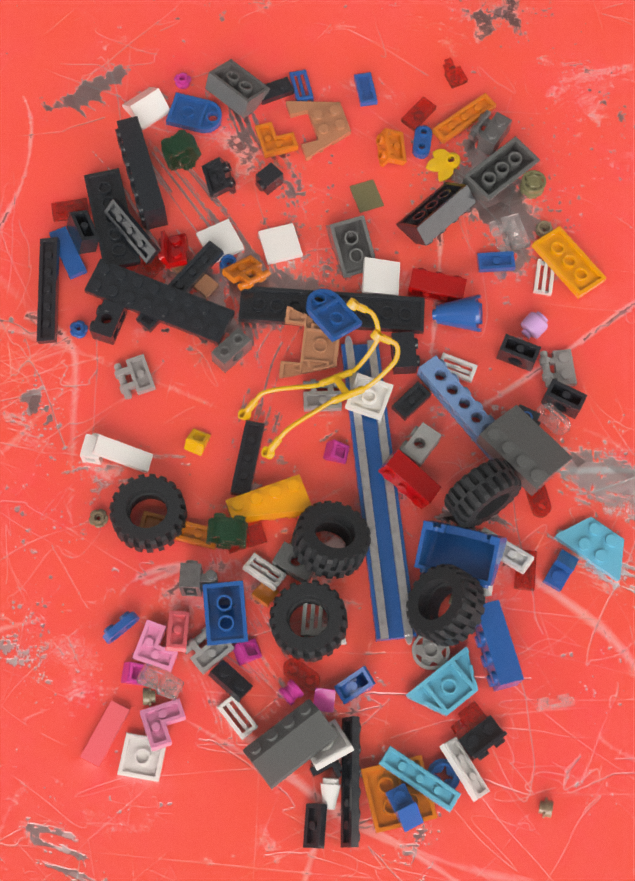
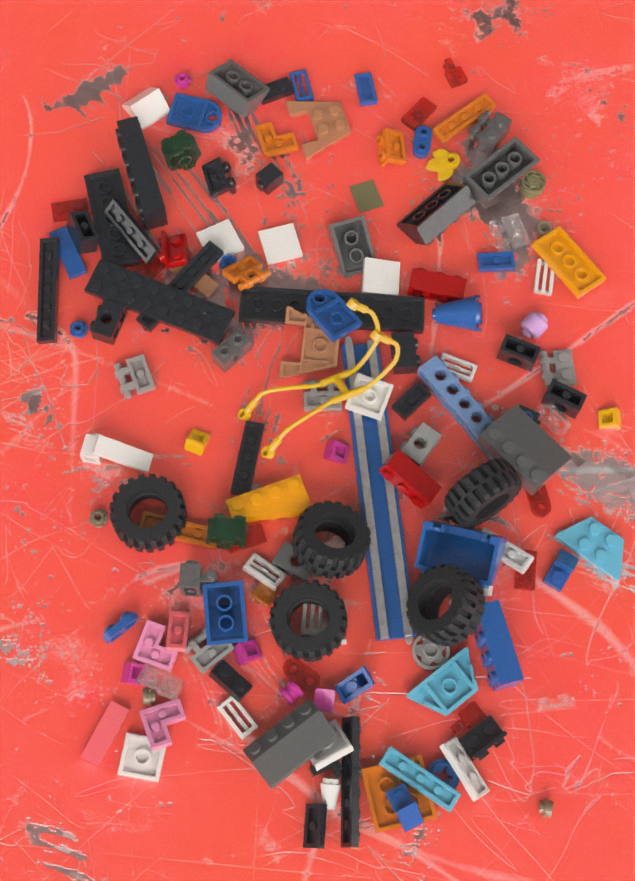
(609, 418): none -> yellow slope

